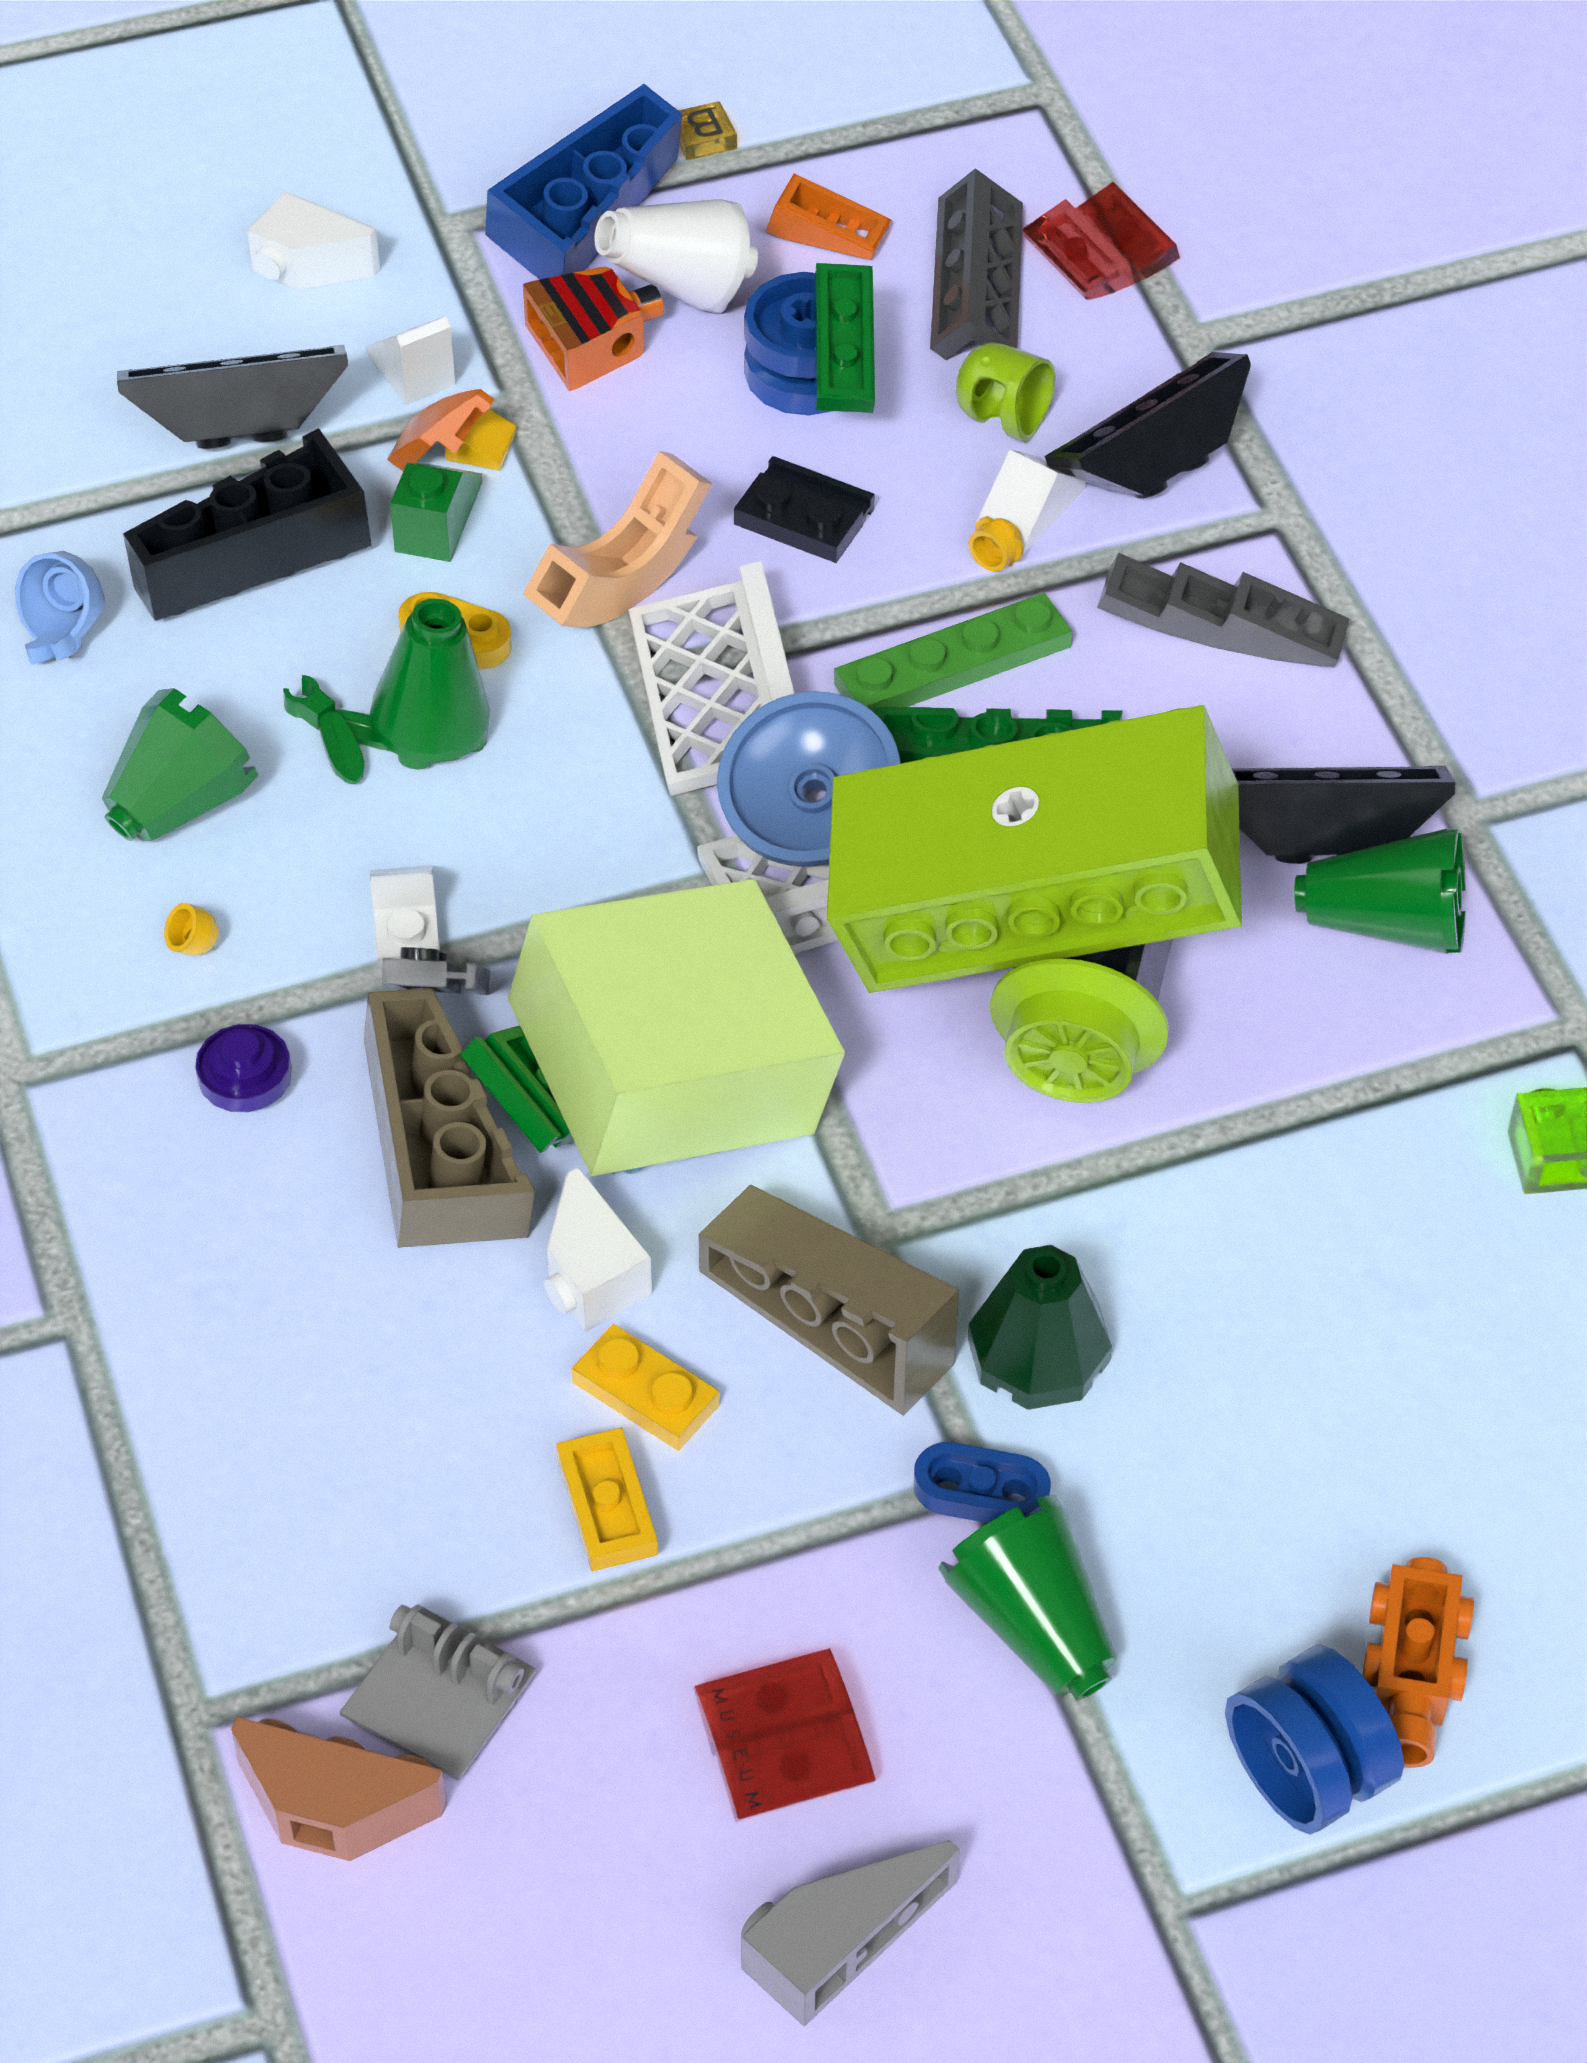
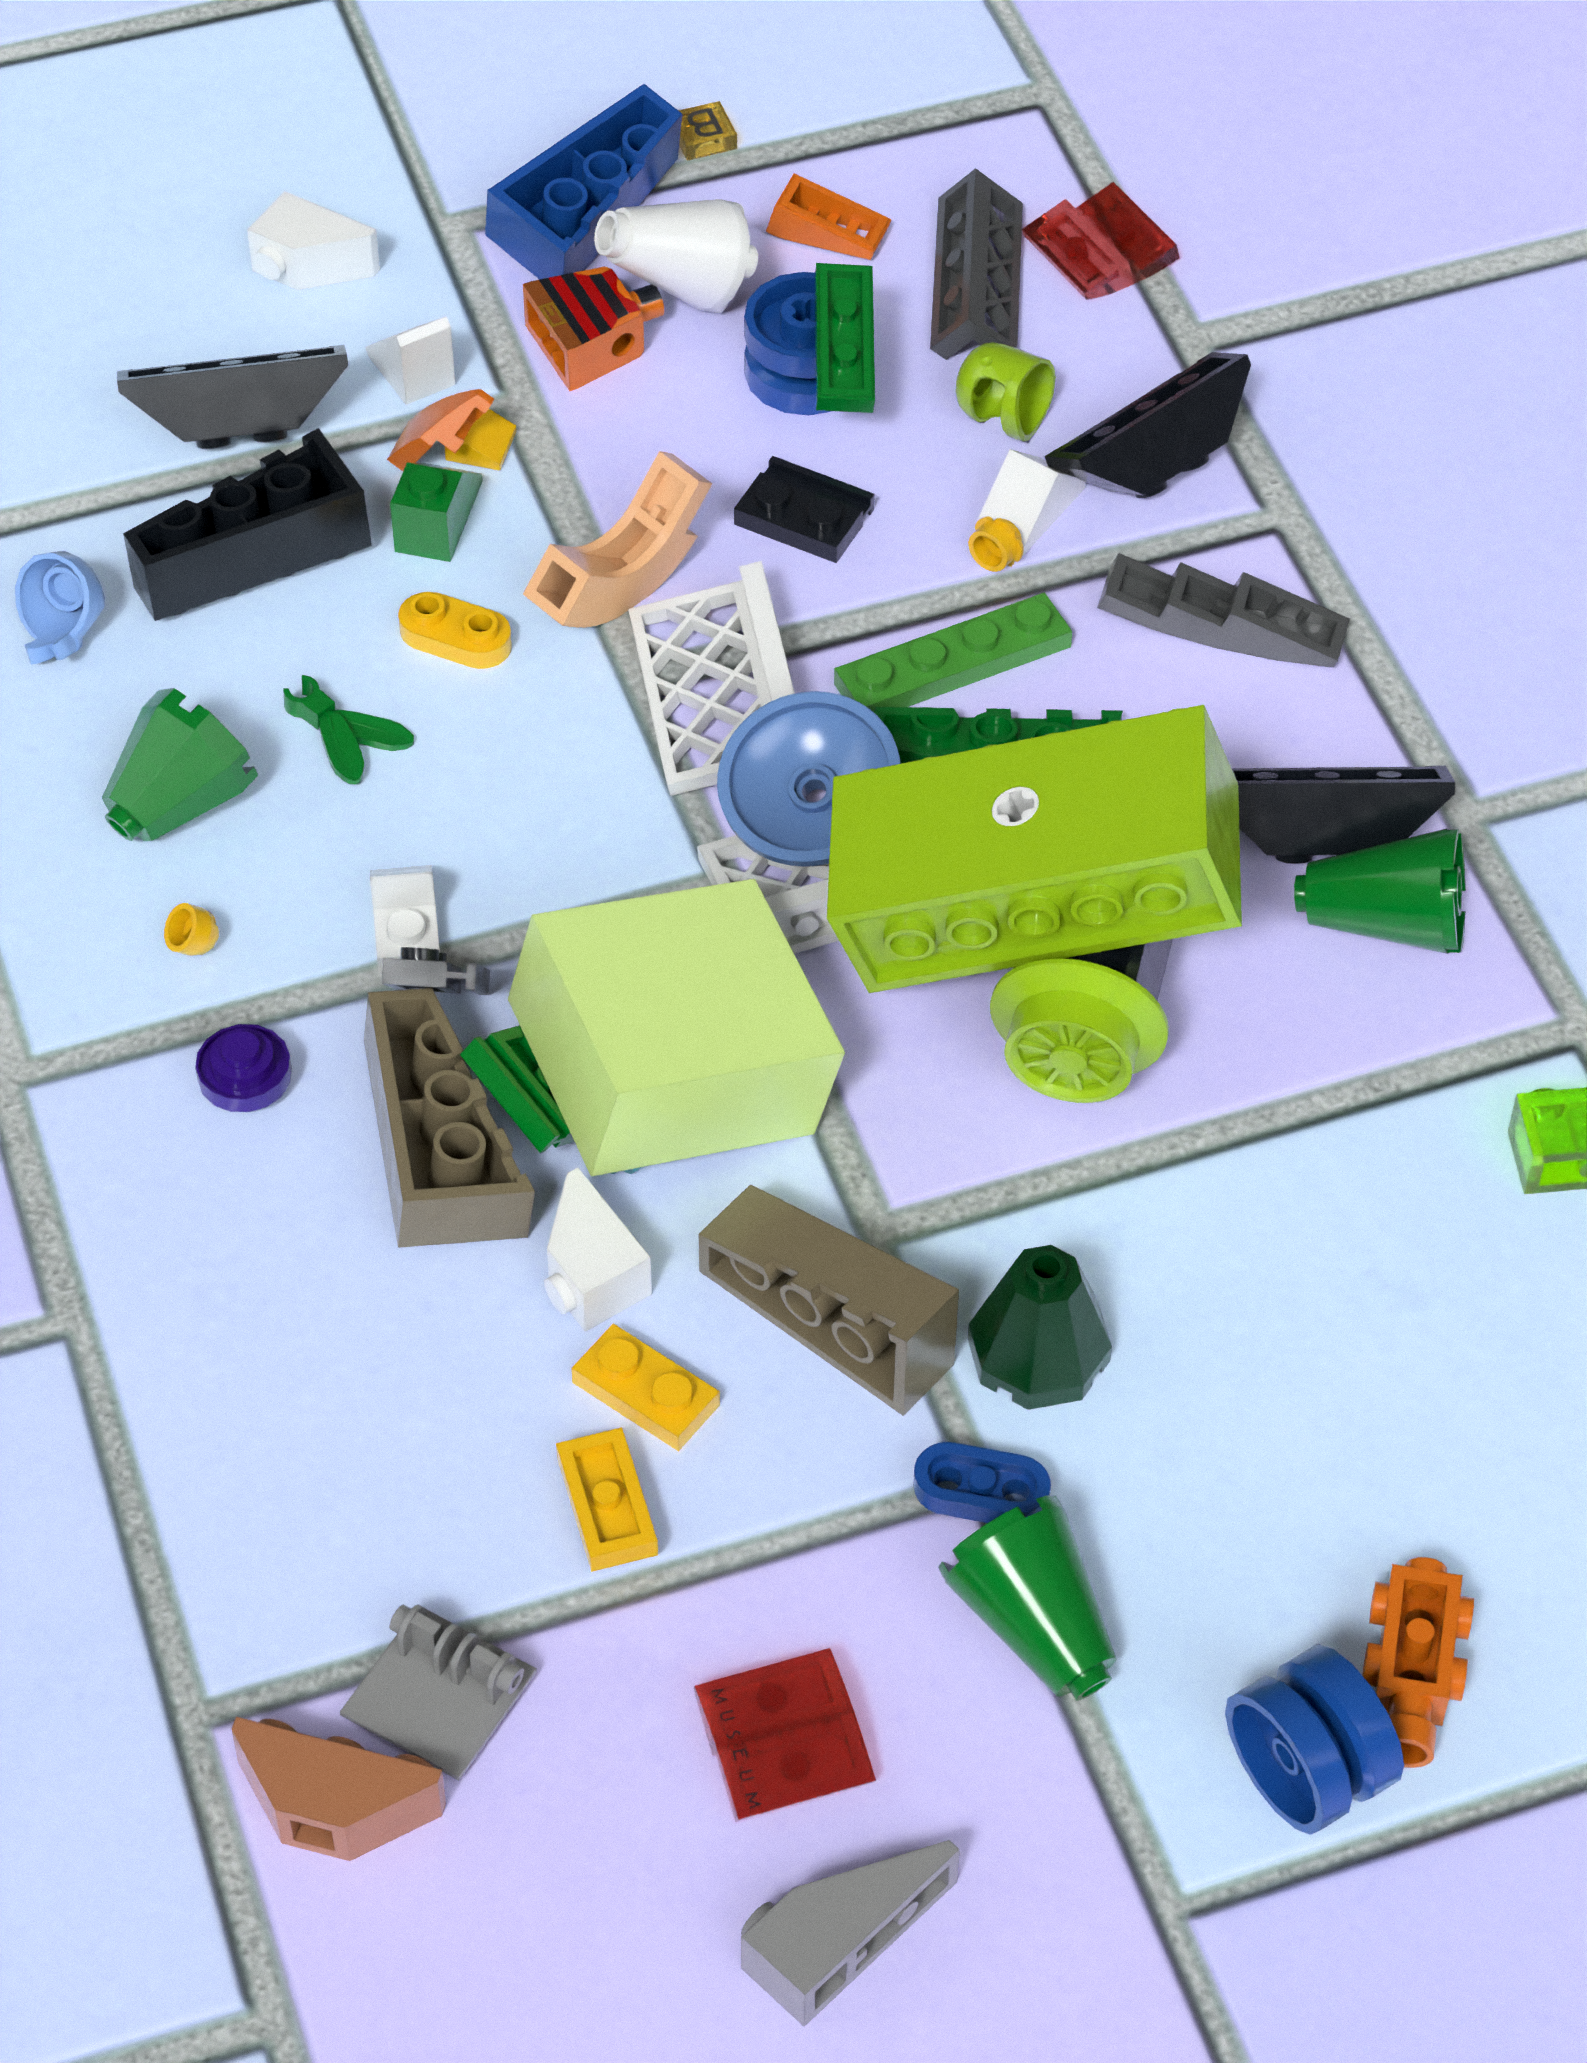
(431, 690): green cone -> none

